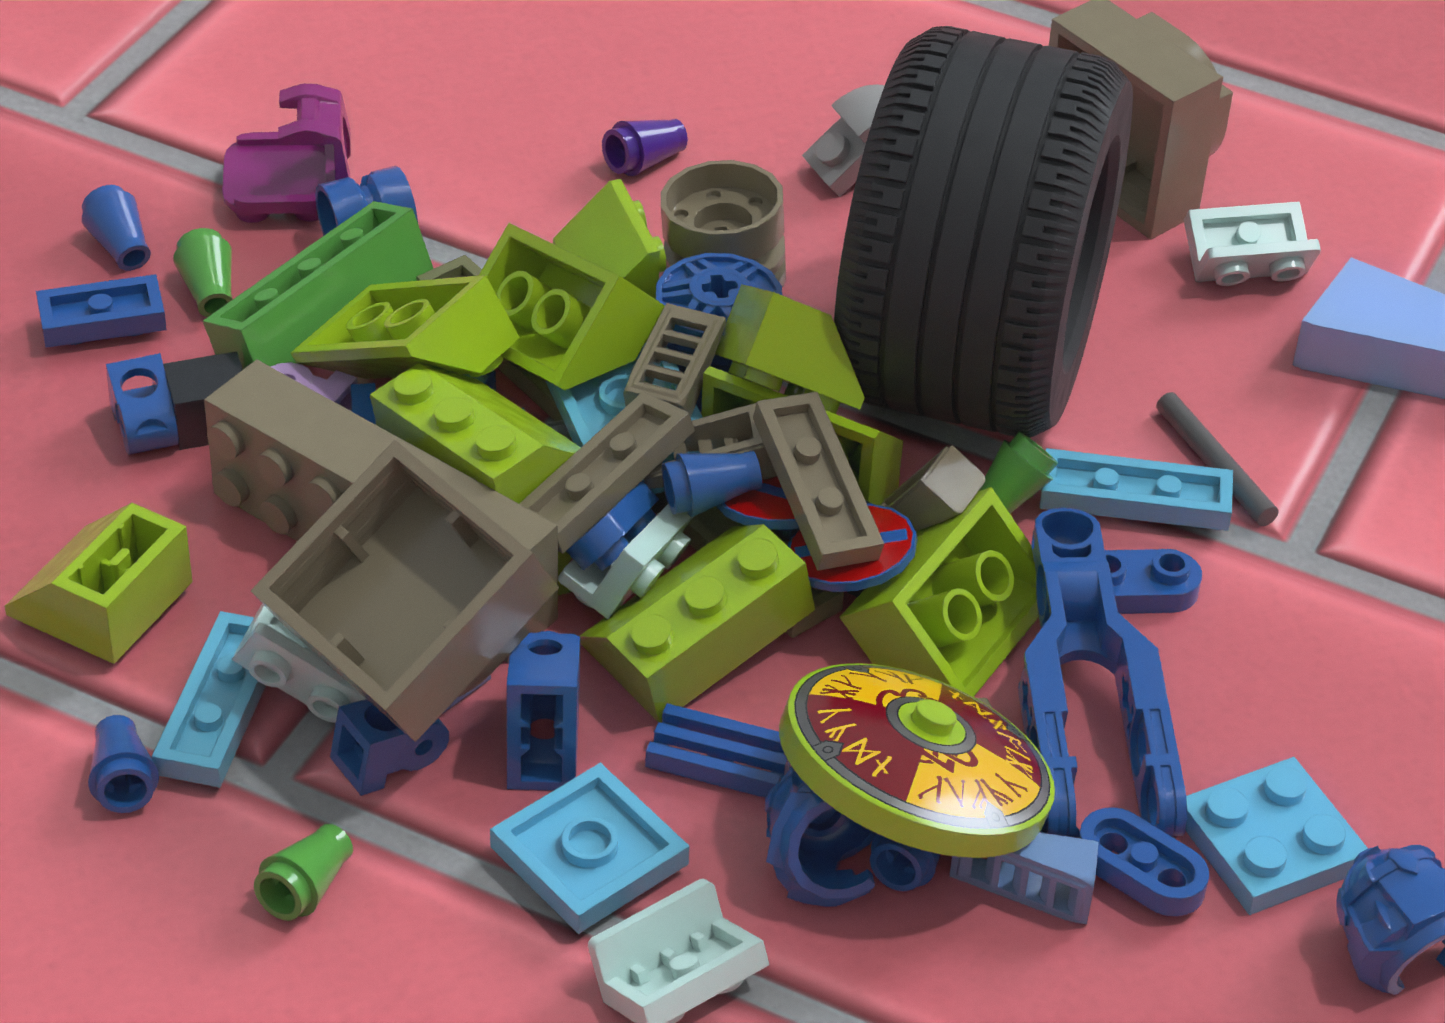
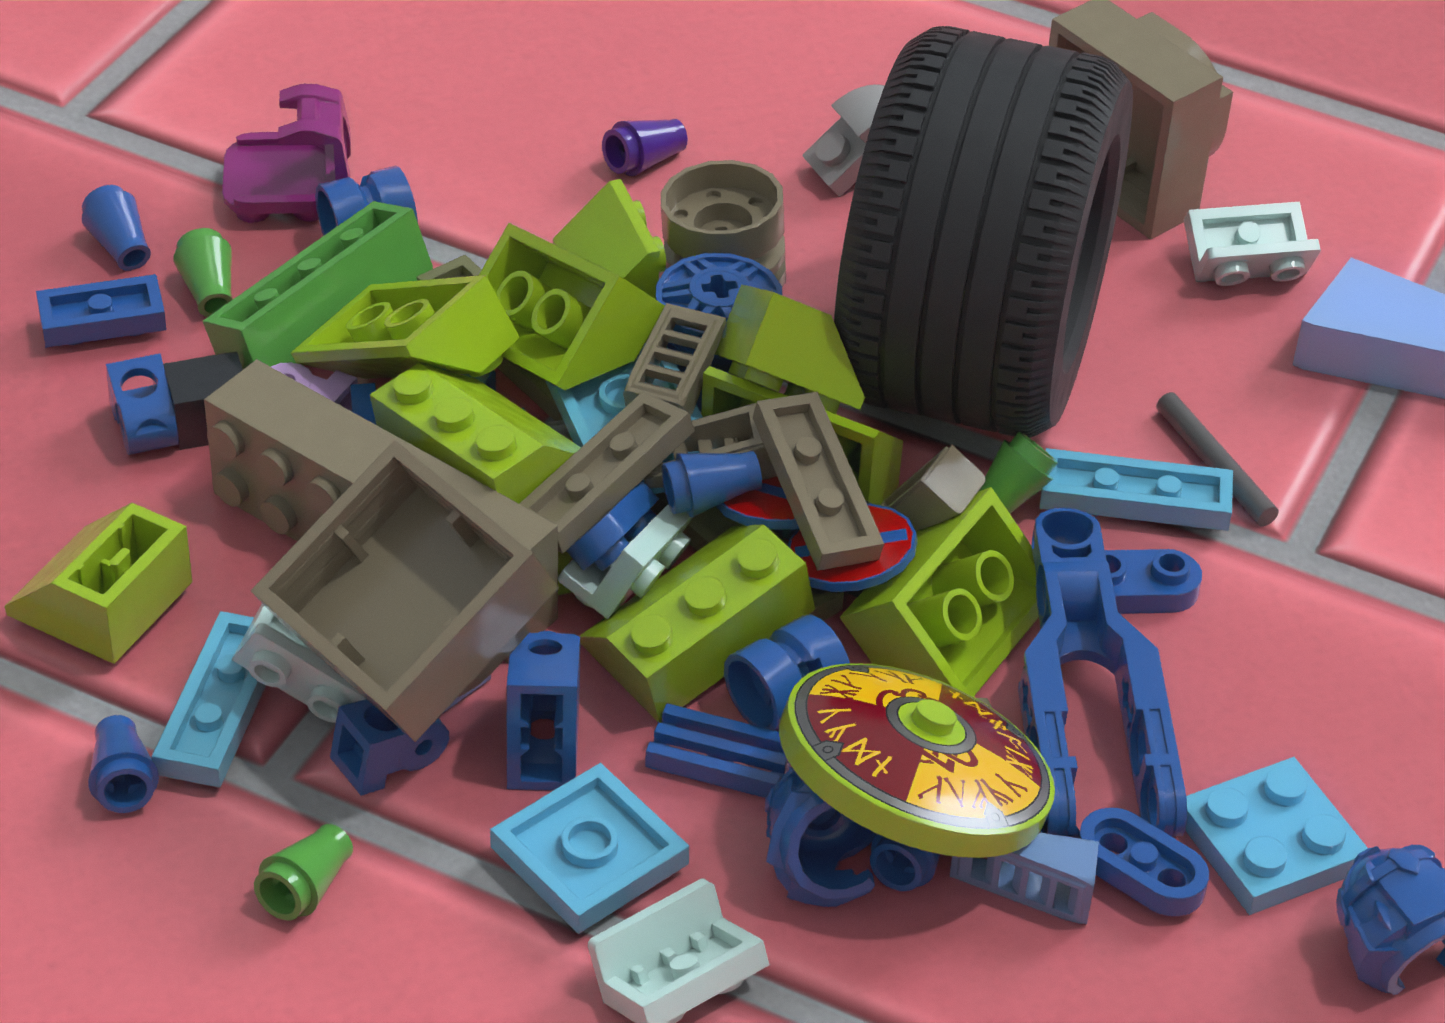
(768, 670): none -> blue wheel

